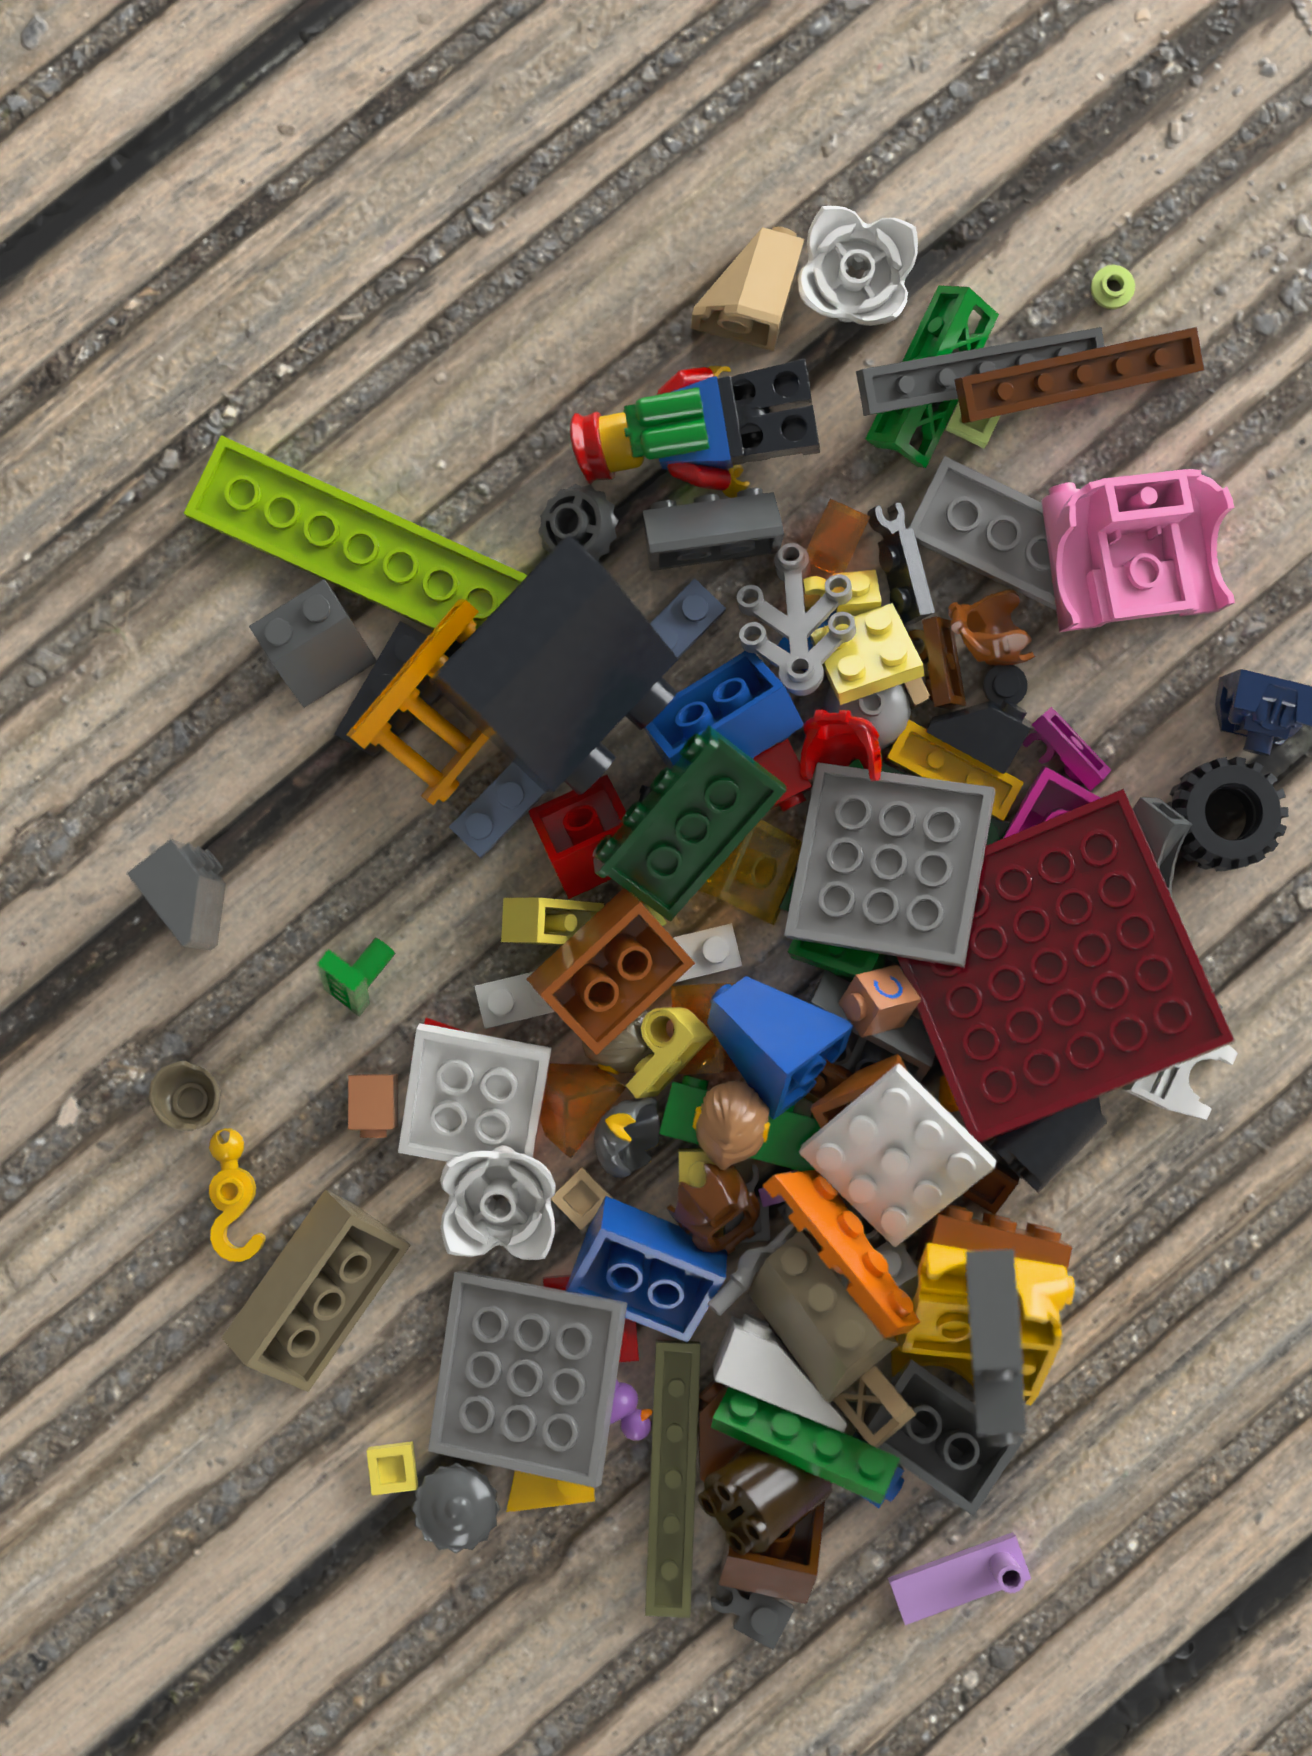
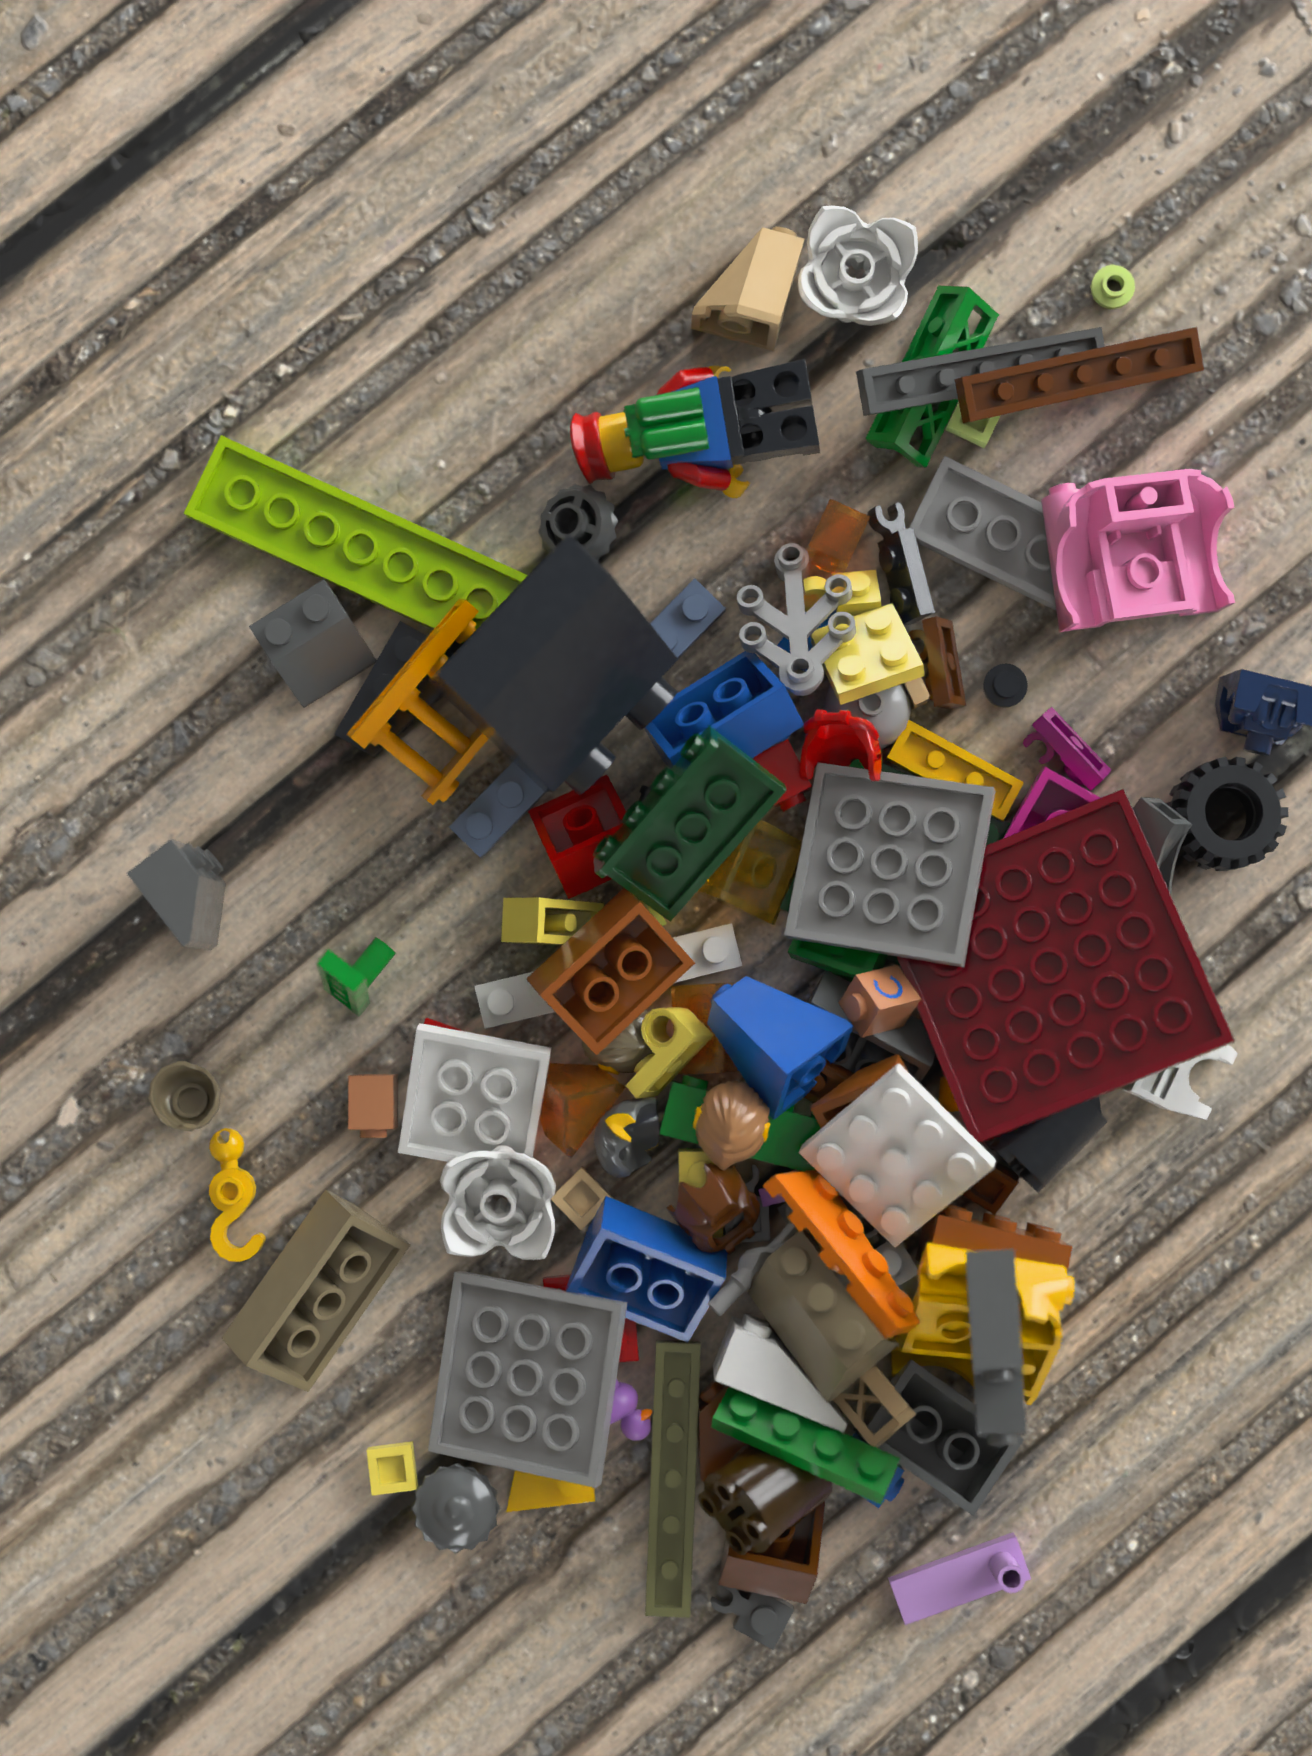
(712, 529): dark grey slope -> none
(984, 732): black slope -> none
(991, 630): dark orange helmet -> none

